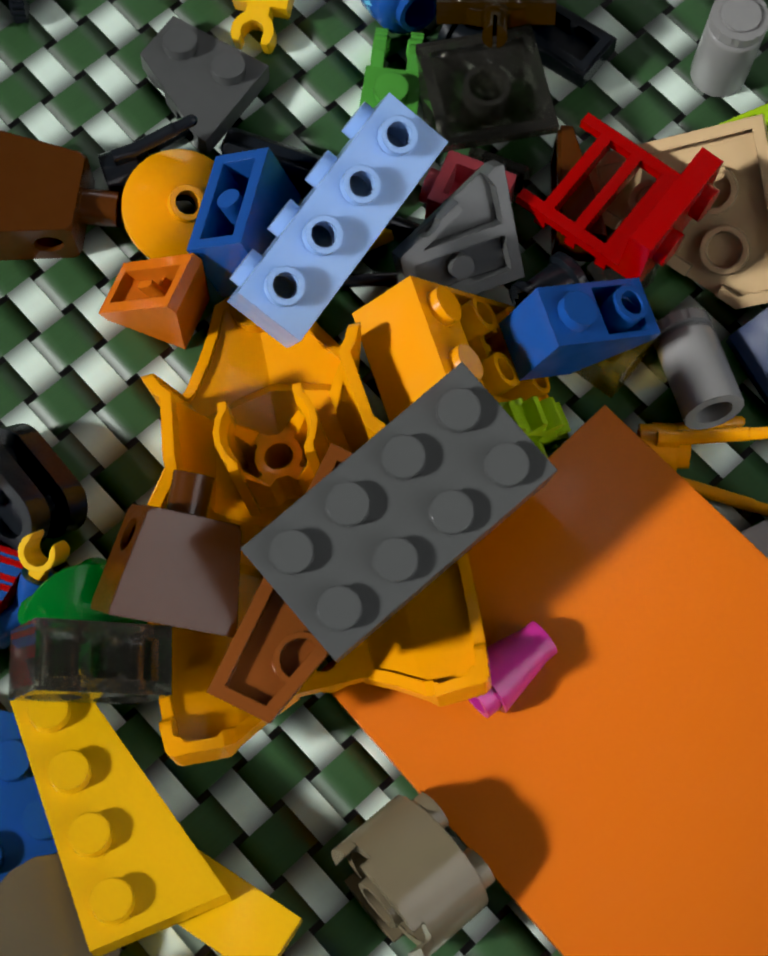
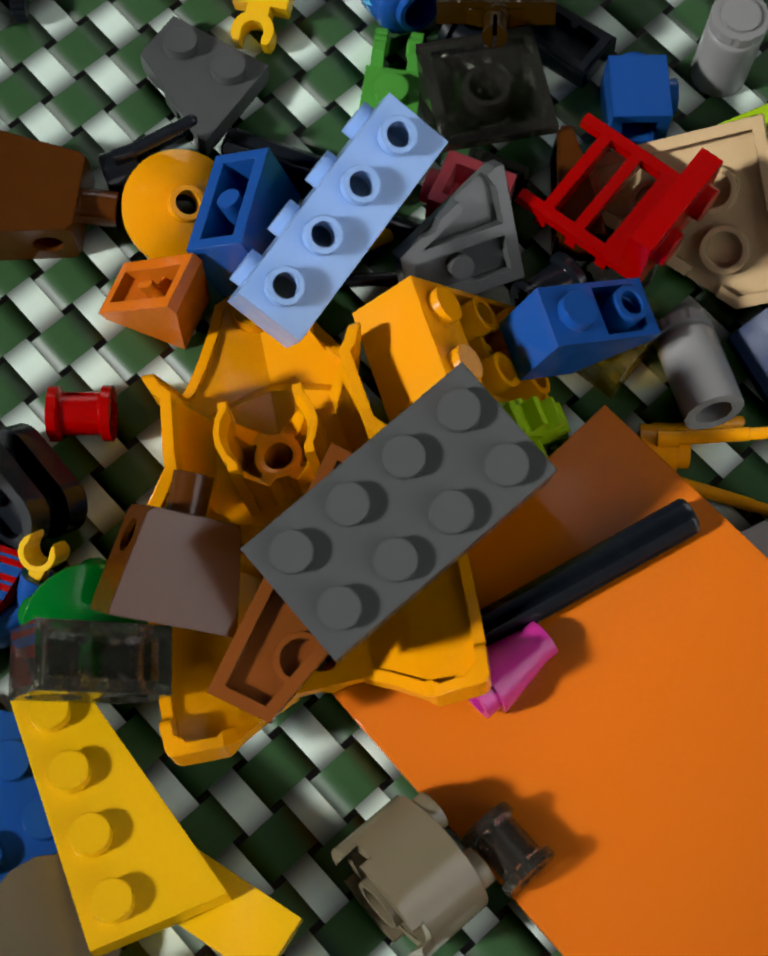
(81, 413): none -> red bush
(507, 848): none -> clear smoke bush
(590, 570): none -> black axle
(638, 96): none -> blue brick

